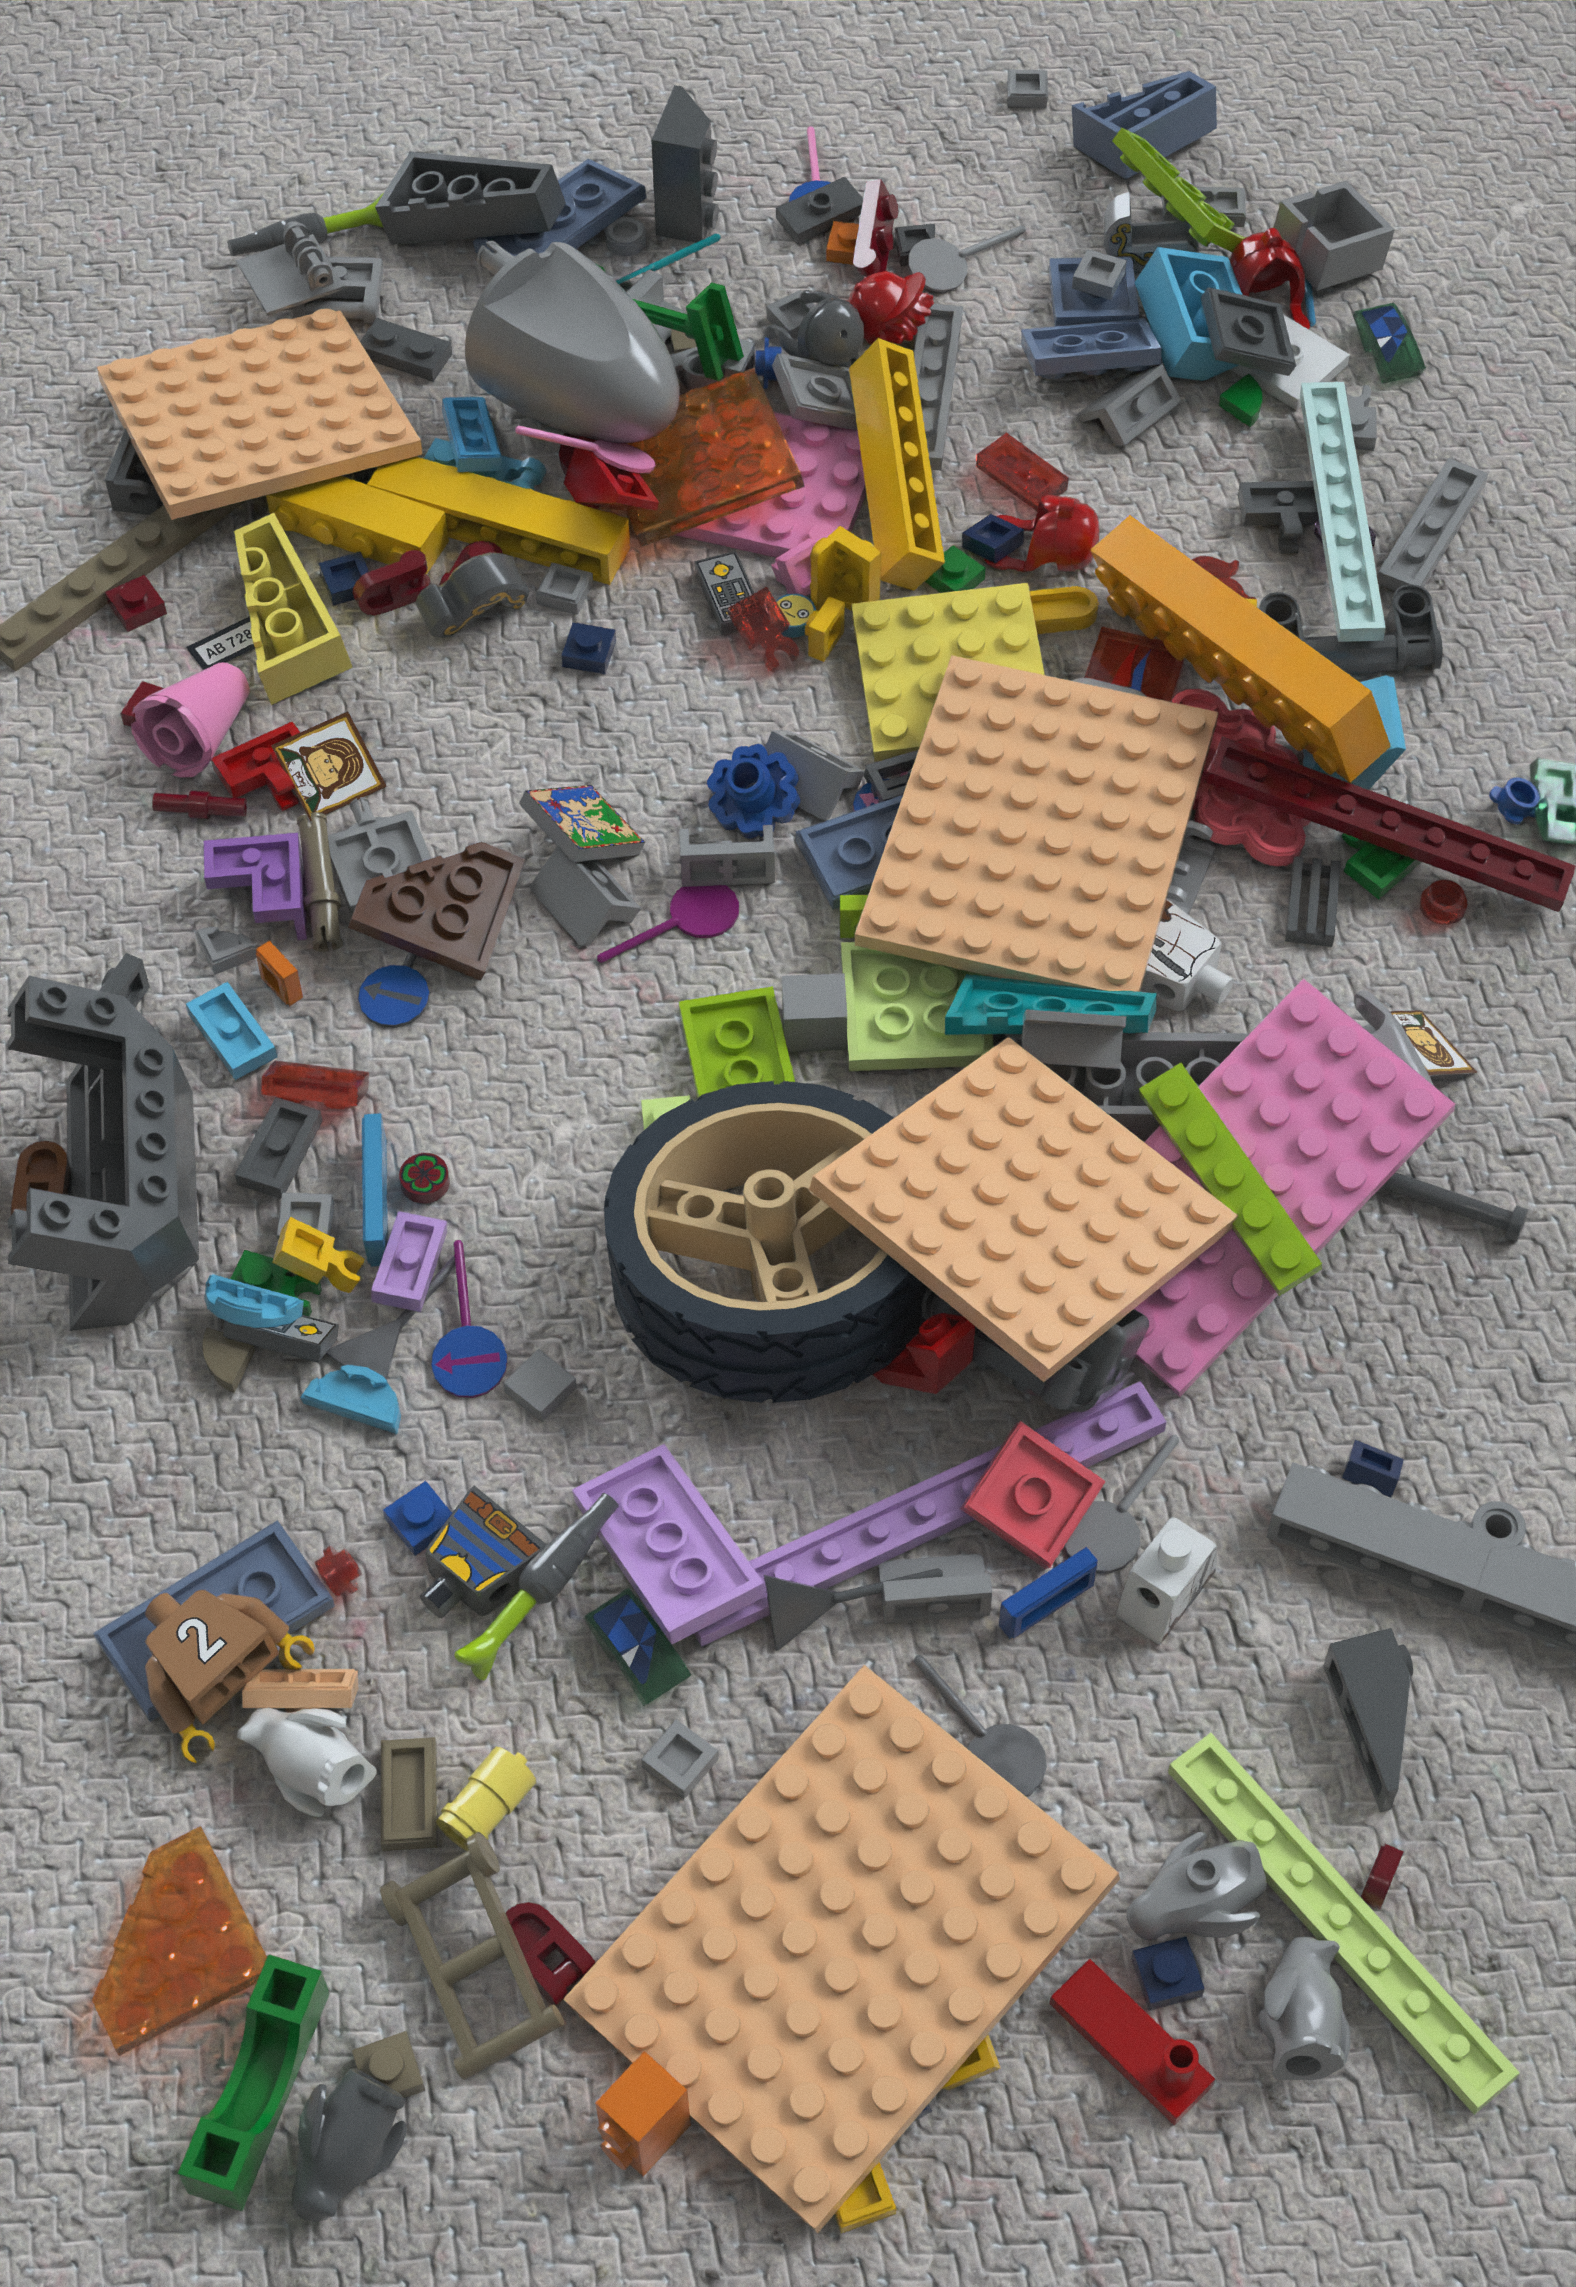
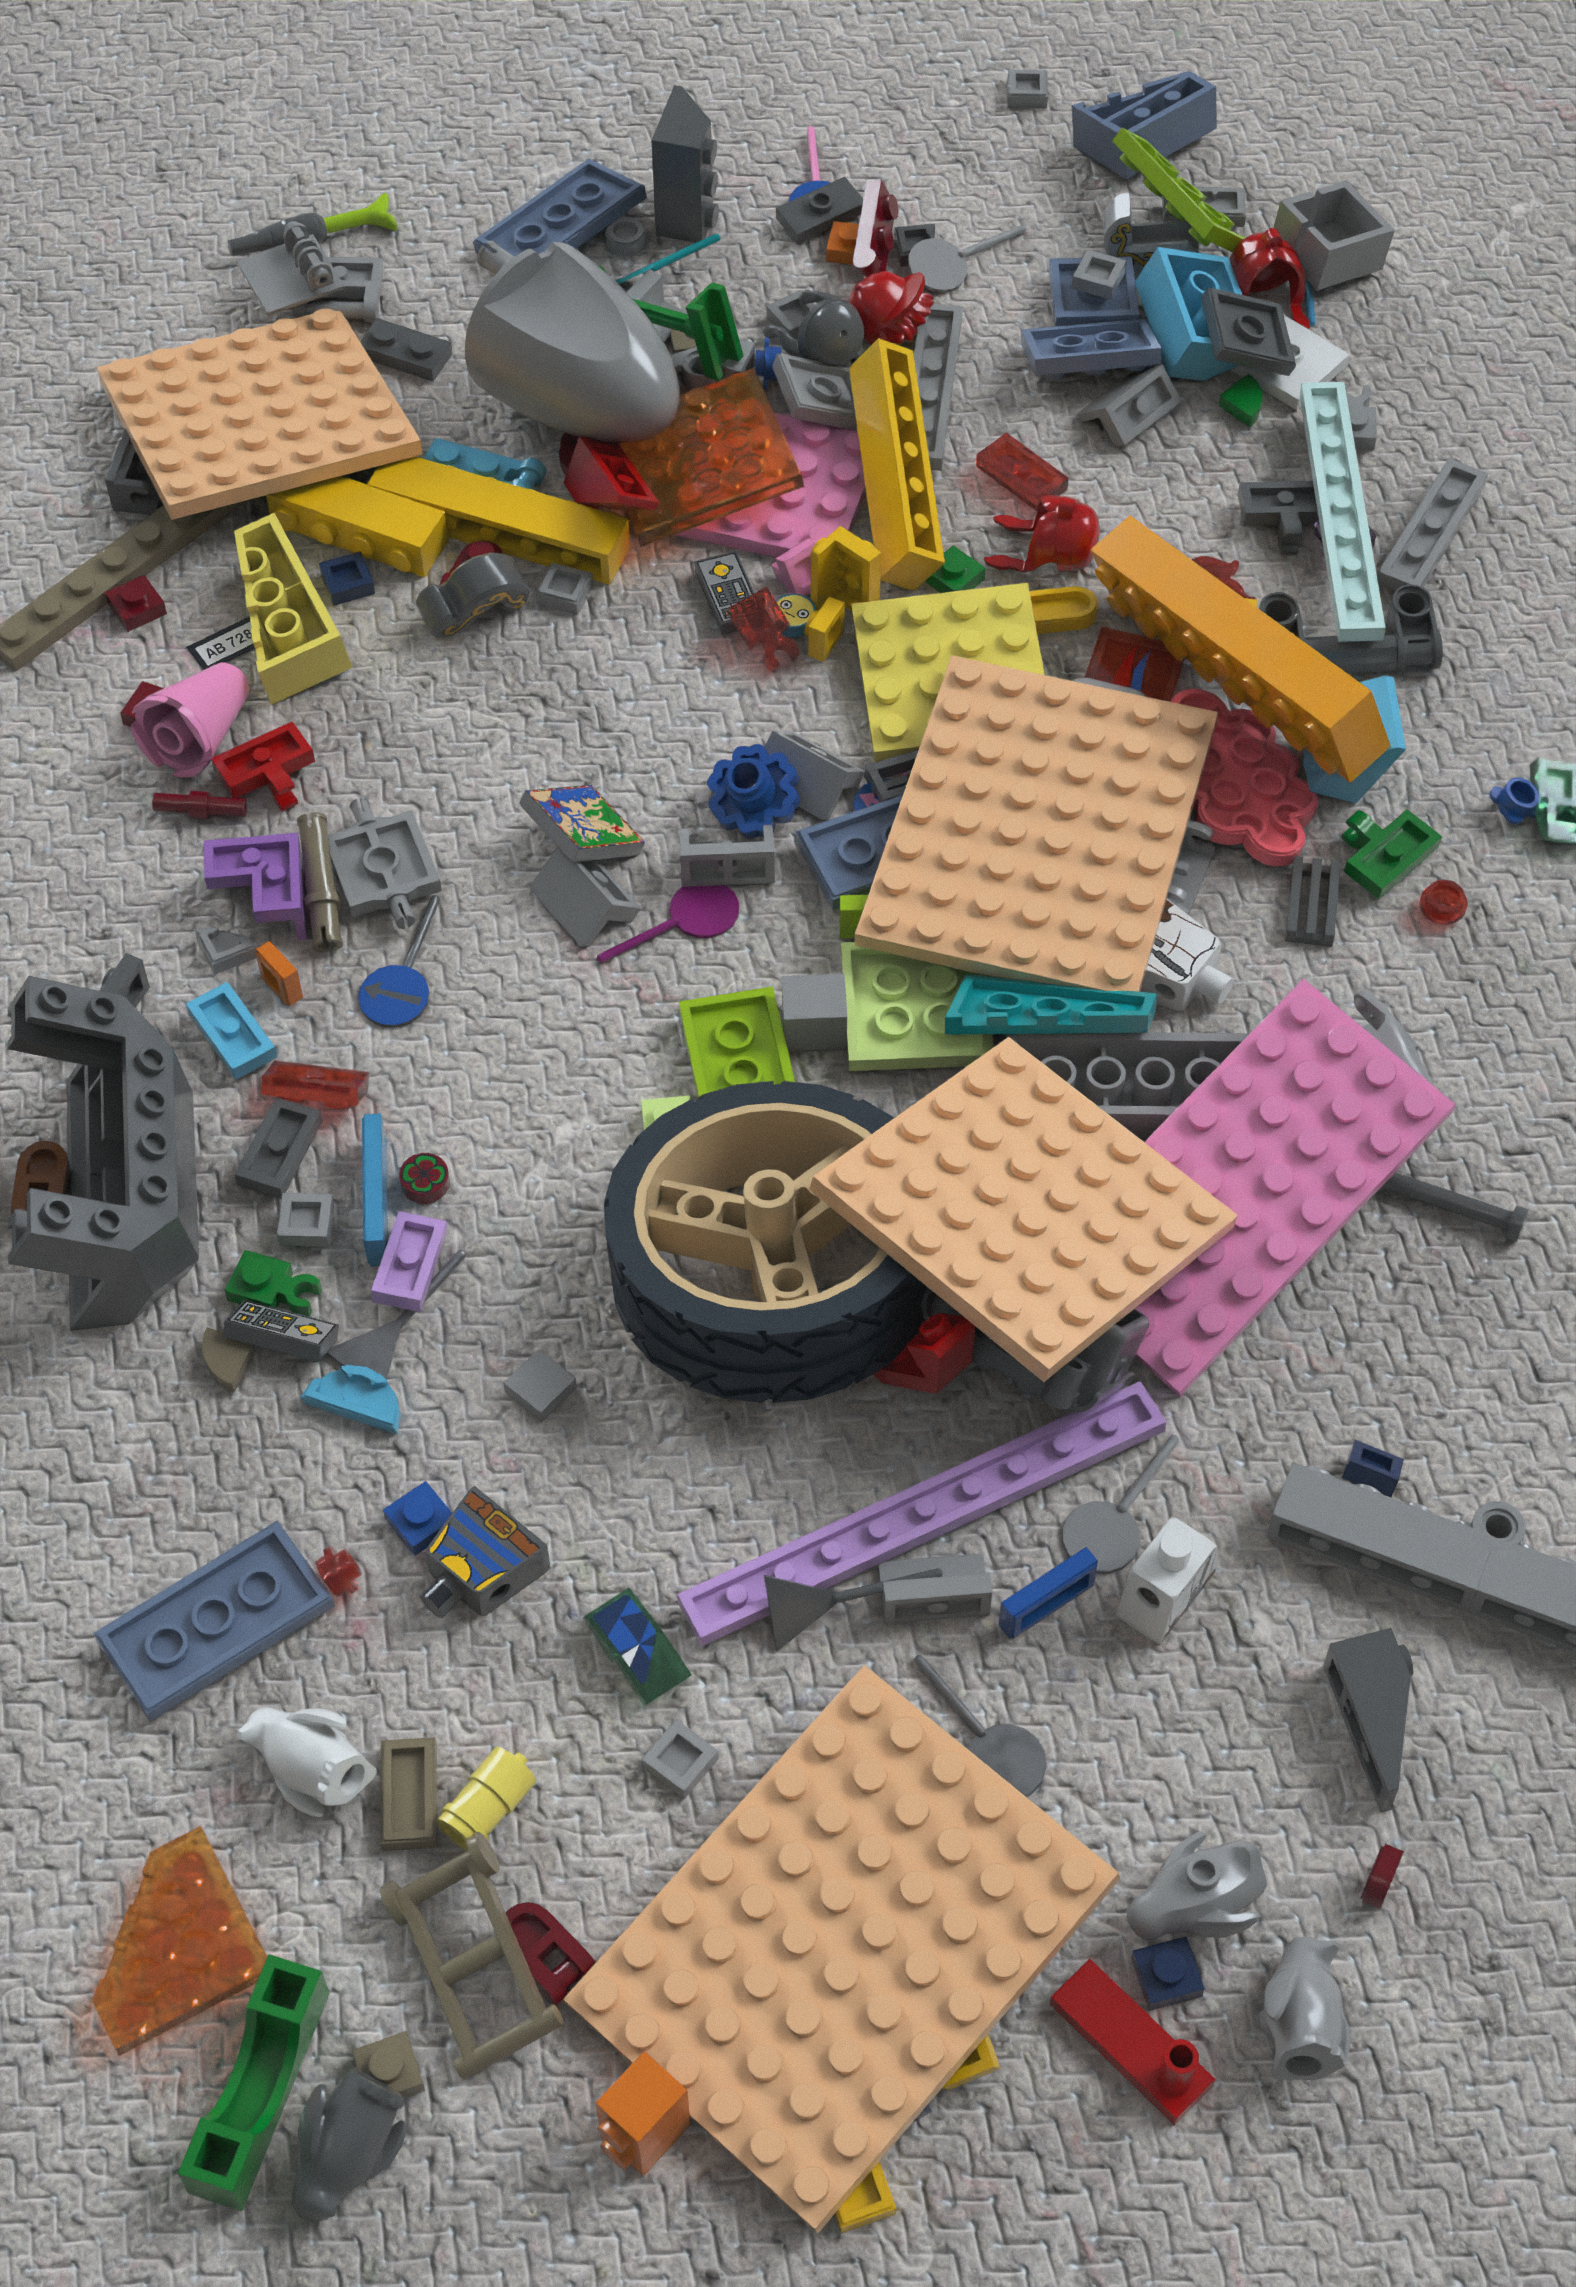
(208, 1654): medium nougat torso -> none
(250, 1304): medium azure tile -> none
(301, 1689): light nougat plate -> none
(312, 1256): yellow plate -> none
(329, 765): sticker -> none
(392, 584): dark red plate -> none
(443, 907): reddish brown plate -> none
(468, 198): dark grey wedge -> none
(468, 1358): blue piece -> none
(471, 434): dark azure tile -> none
(539, 1584): dark grey piece -> none
(588, 648): dark blue plate -> none
(616, 454): bright pink piece -> none
(671, 1545): lavender plate -> none
(993, 538): dark blue tile -> none
(1033, 1495): coral tile -> none
(1074, 1038): light grey panel -> none
(1230, 1178): lime plate -> none
(1338, 1914): yellowish green plate -> none
(1390, 824): dark red plate -> none
(1391, 342): clear green slope -> none
(1431, 1045): sticker -> none

